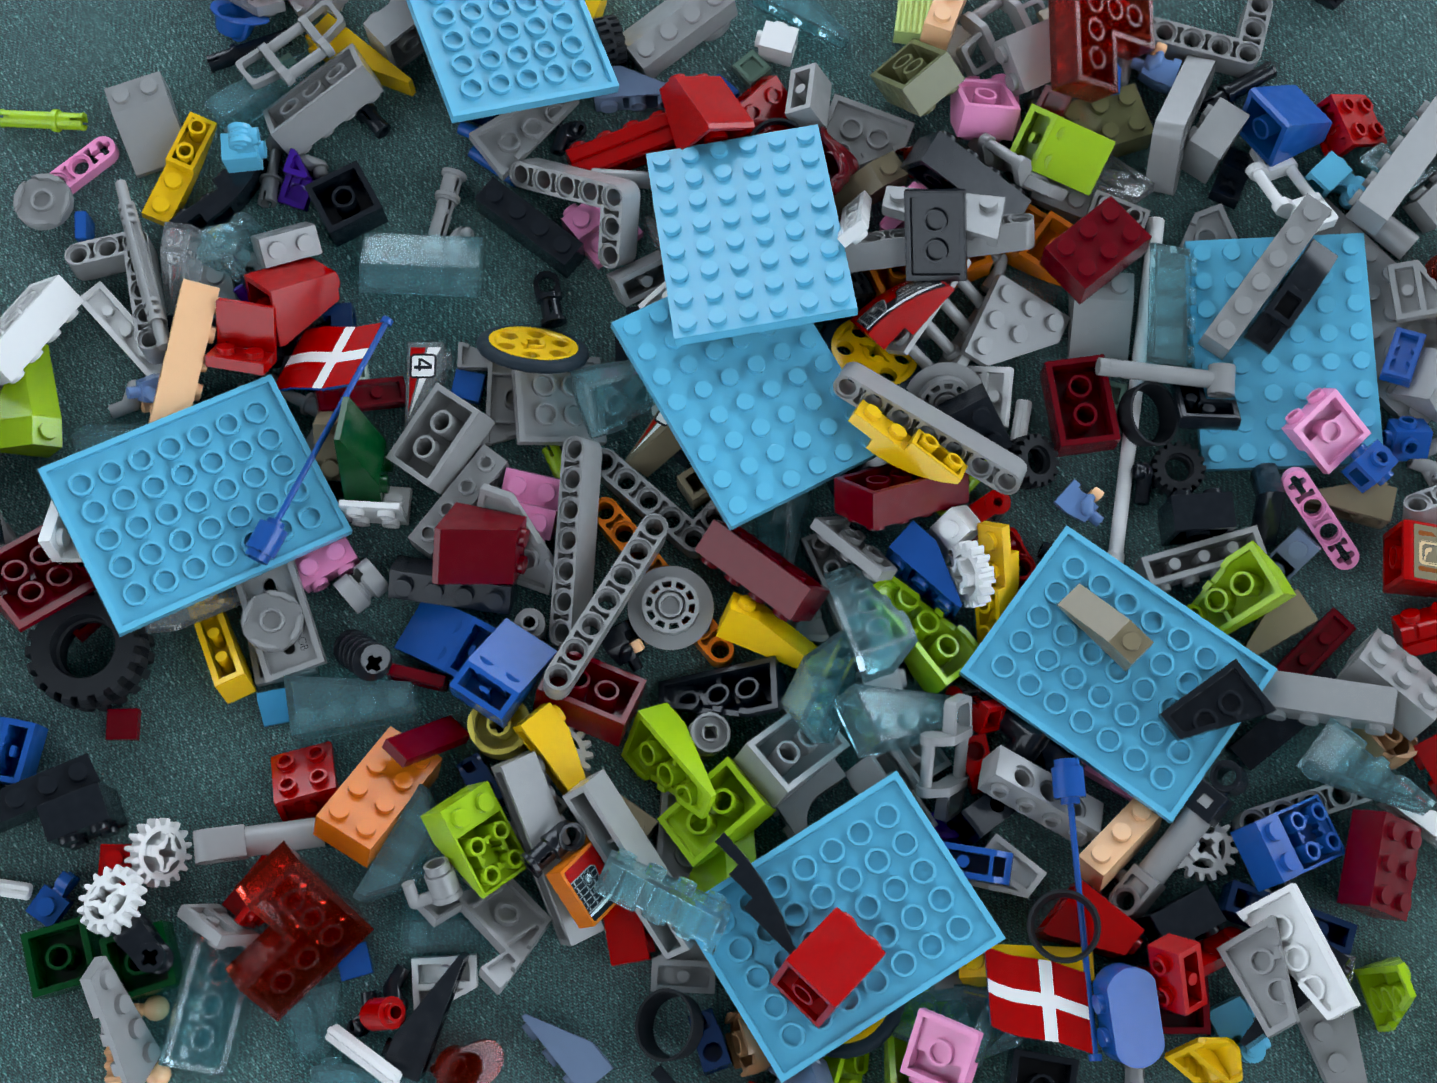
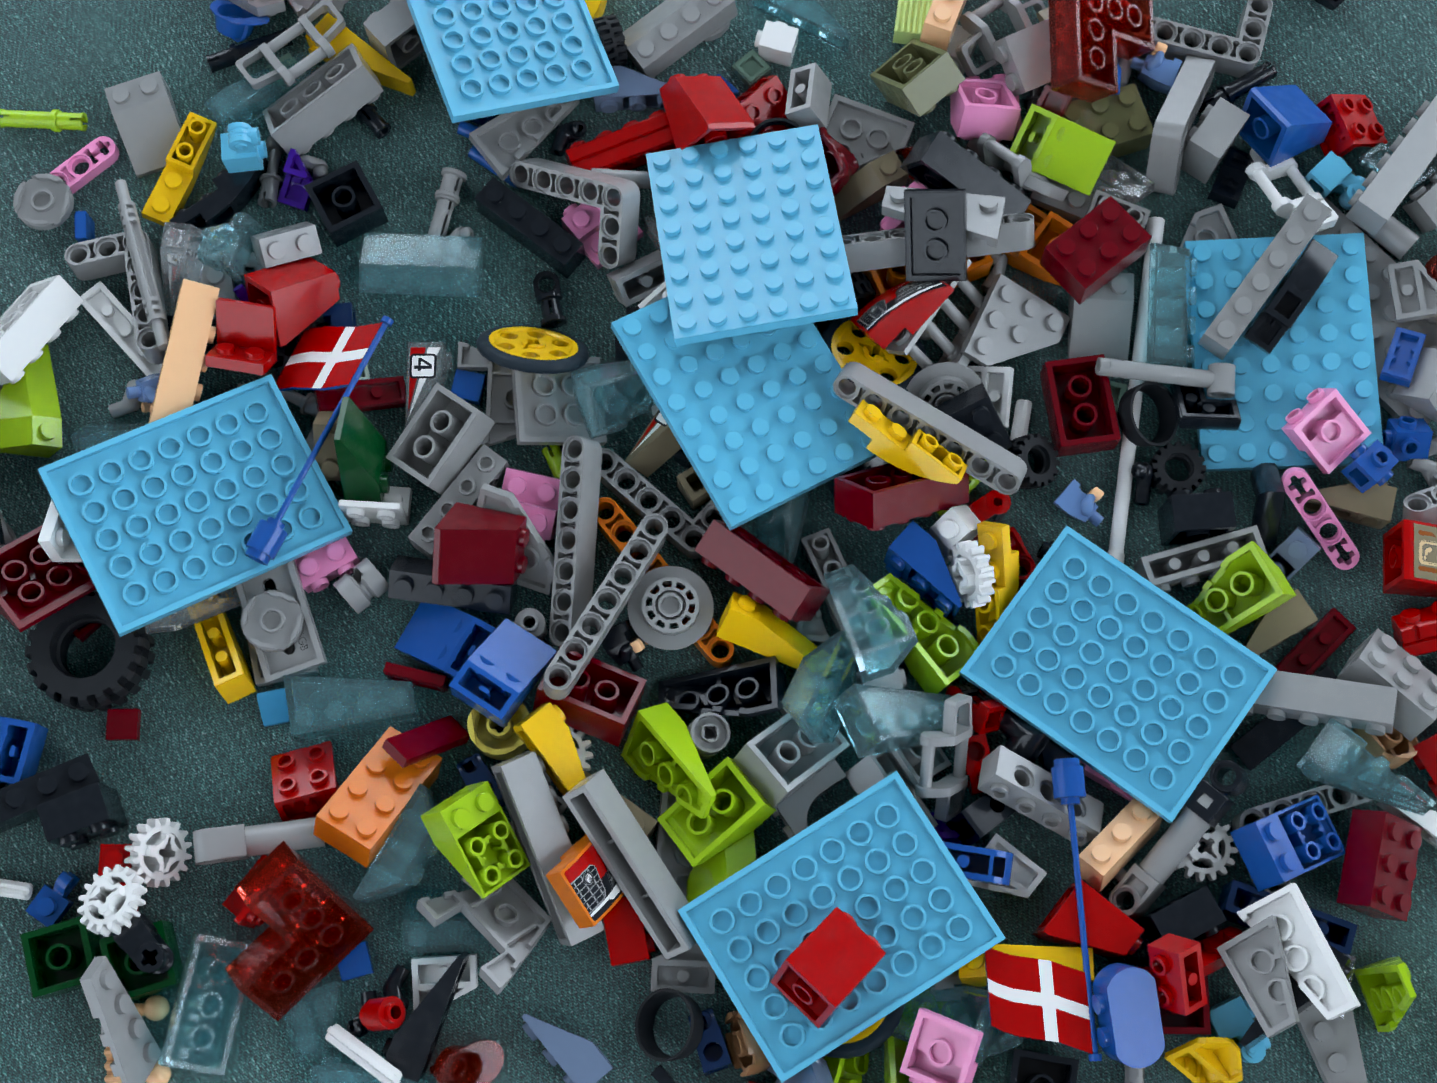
(216, 925): light grey plate -> none
(362, 655): black piece -> none
(441, 883): light grey piece -> none
(552, 847): black connector -> none
(664, 898): clear light blue wedge -> none
(762, 905): black slope -> none
(837, 533): light grey wing -> none
(855, 220): white plate -> none
(1063, 893): black tyre -> none
(1106, 626): dark tan slope -> none
(1217, 703): black wing -> none

